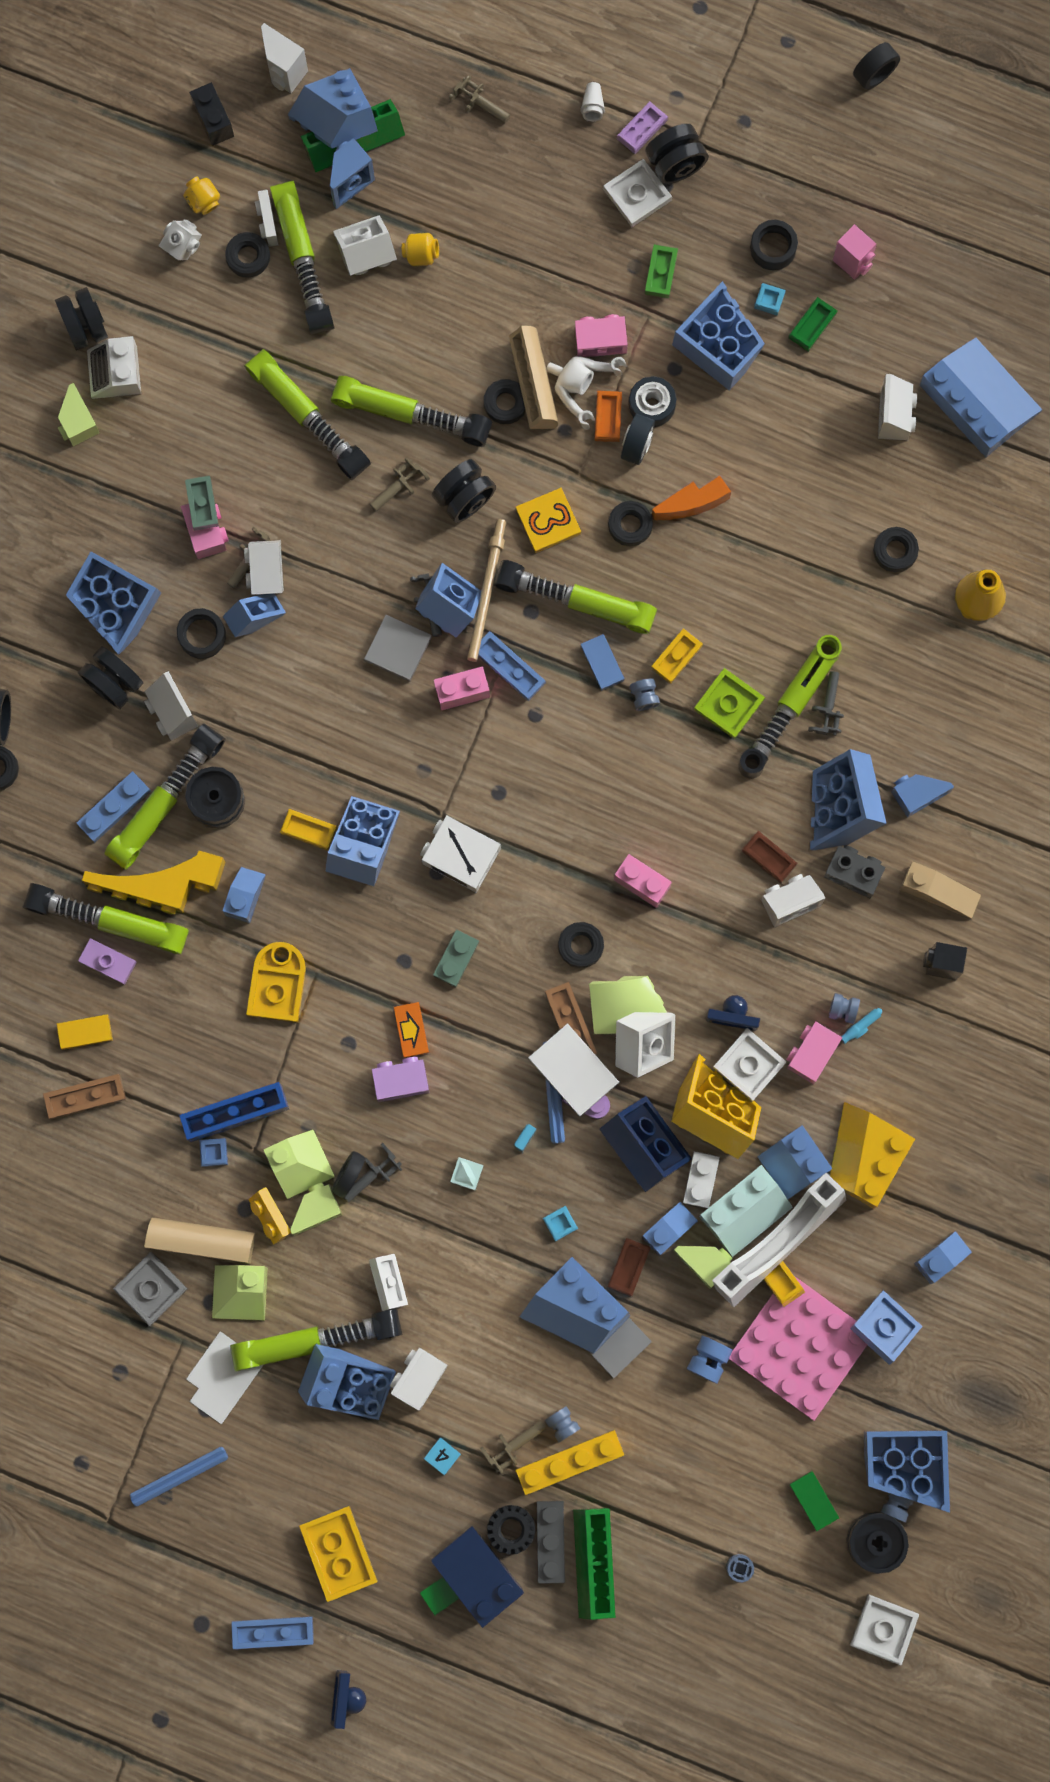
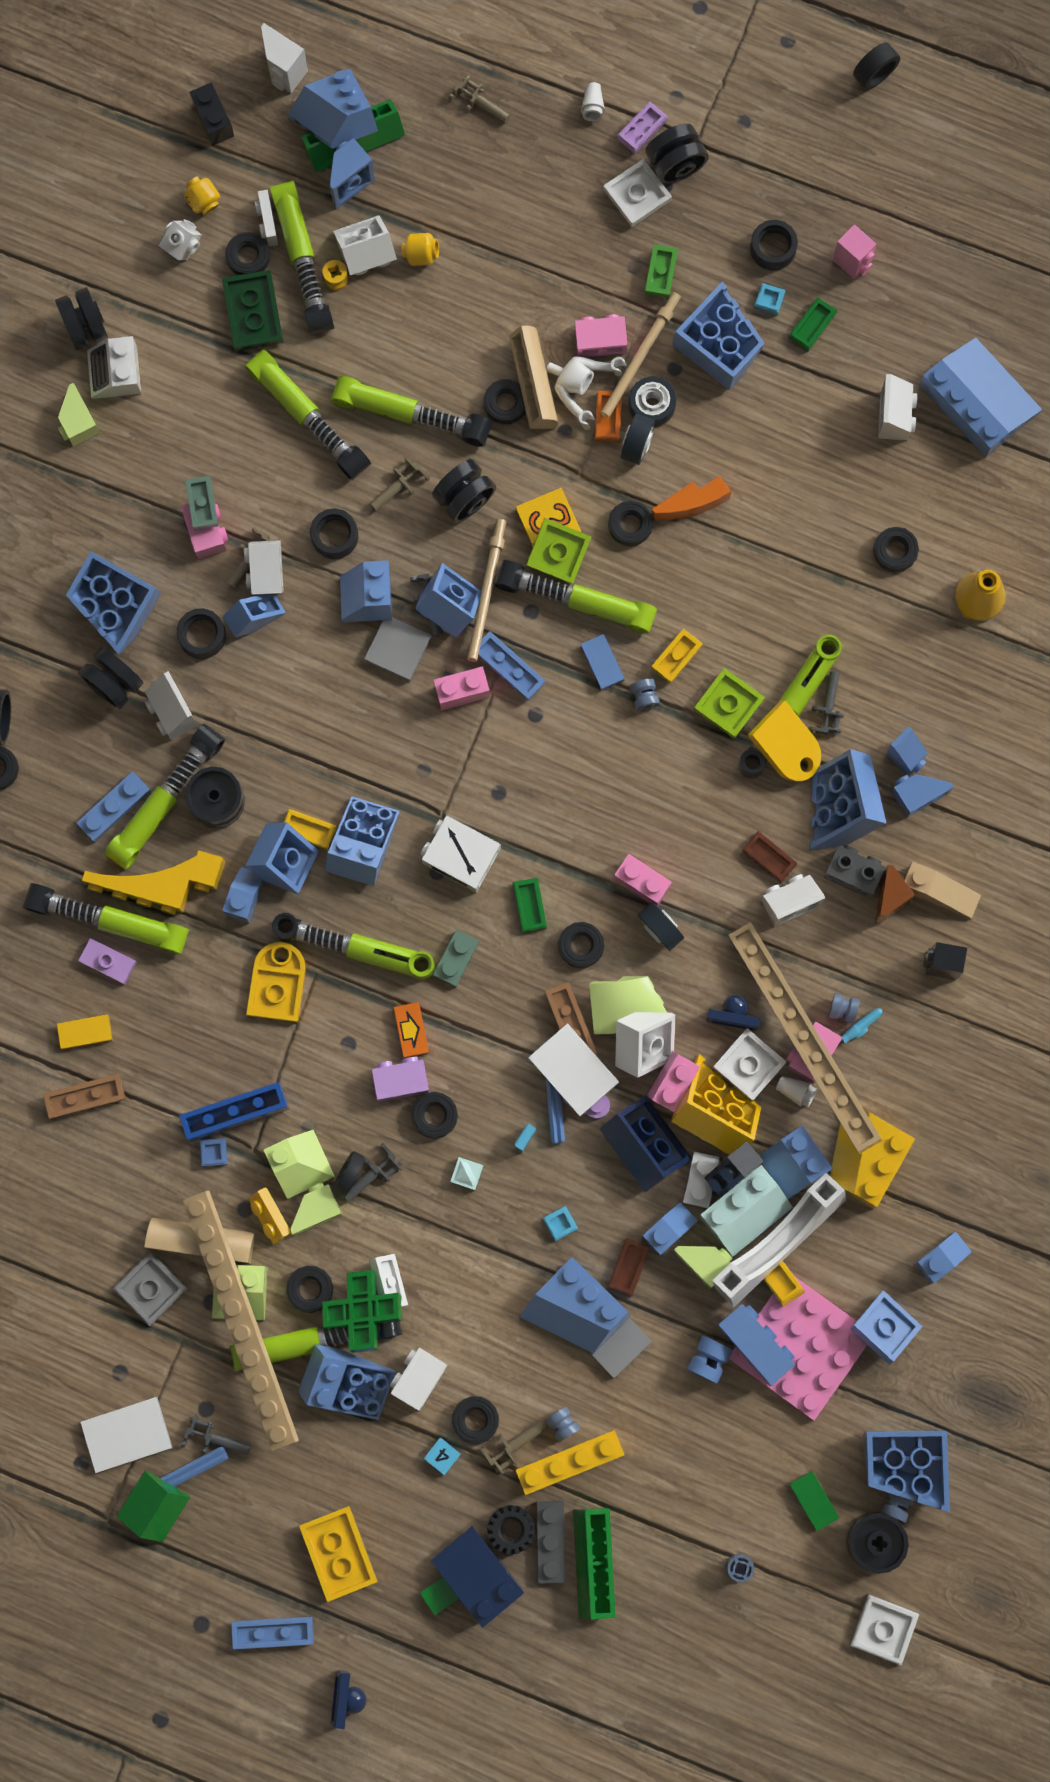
(126, 1434): none -> white tile
(152, 1507): none -> green slope
(216, 1439): none -> dark grey piece
(218, 1381): white sticker -> none
(240, 1320): none -> tan plate
(252, 310): none -> dark green plate
(282, 857): none -> medium blue slope
(293, 1288): none -> black tyre
(329, 515): none -> black tyre
(337, 280): none -> yellow wheel
(356, 947): none -> piece
(362, 1311): none -> green plate
(366, 592): none -> medium blue slope
(445, 1126): none -> black tyre
(460, 1412): none -> black tyre
(529, 905): none -> green tile
(558, 550): none -> lime plate
(660, 926): none -> black wheel
(663, 317): none -> tan bar
(673, 1081): none -> bright pink brick
(733, 1169): none -> black brick
(757, 1344): none -> medium blue brick
(786, 742): none -> yellow tile
(796, 1090): none -> white cone
(805, 1038): none -> tan plate
(893, 894): none -> dark orange slope
(907, 752): none -> medium blue slope

